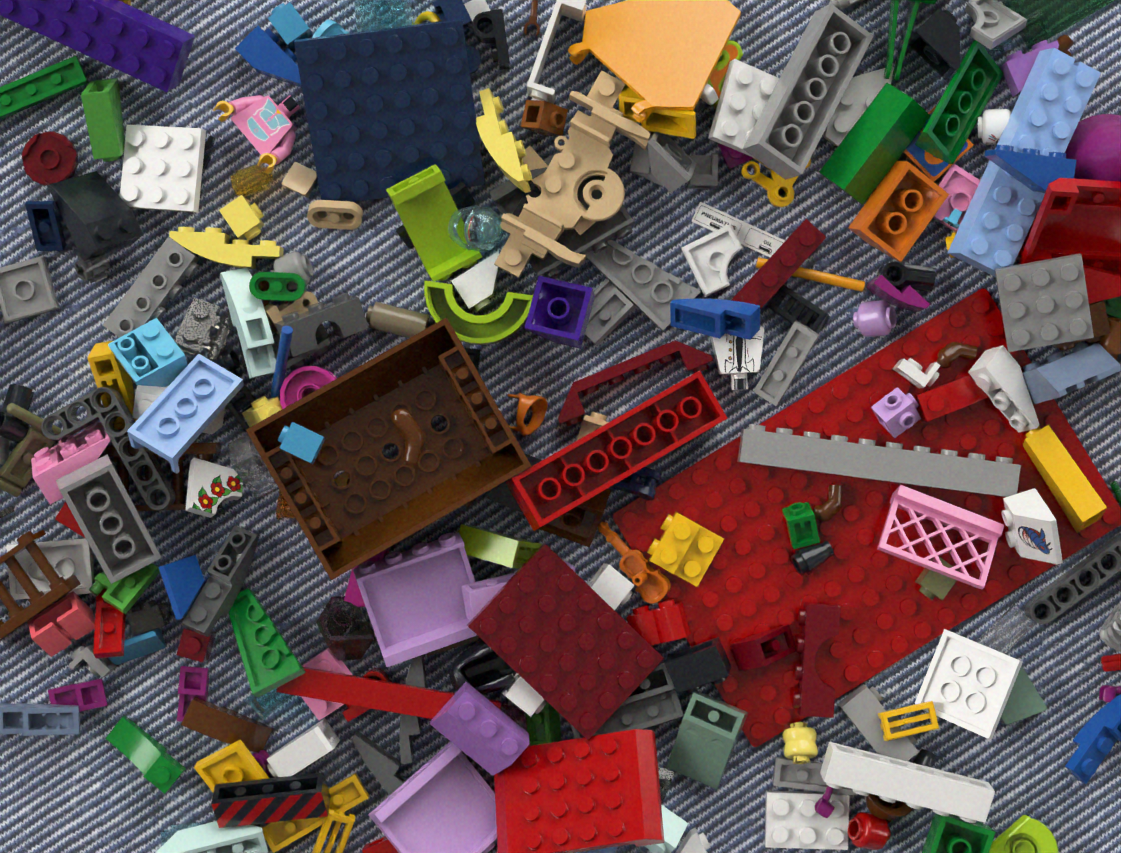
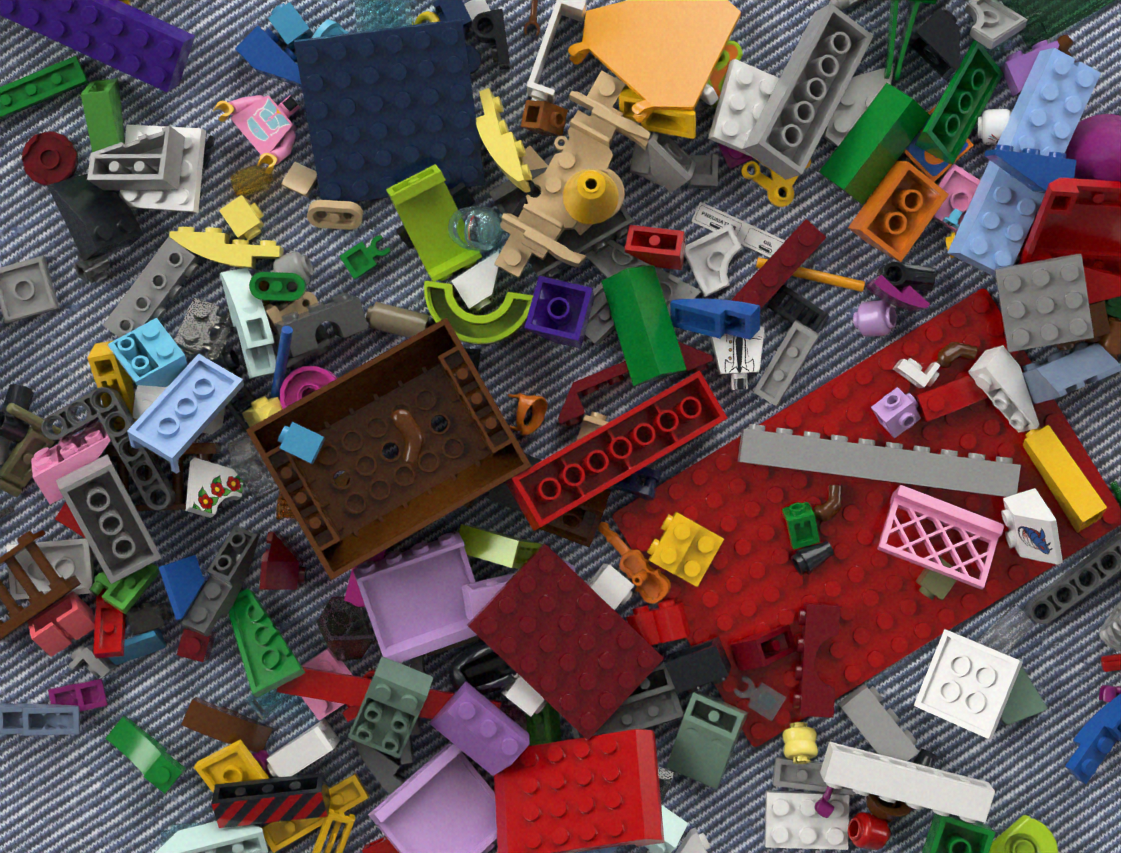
(46, 225): dark blue slope -> none
(143, 164): none -> light grey wedge
(192, 684): magenta slope -> none
(281, 565): none -> dark red slope
(361, 258): none -> green plate
(390, 707): none -> sand green slope
(590, 205): none -> yellow cone
(643, 324): none -> green slope
(656, 246): none -> red slope
(763, 699): none -> clear light blue plate
(885, 725): yellow tile -> none

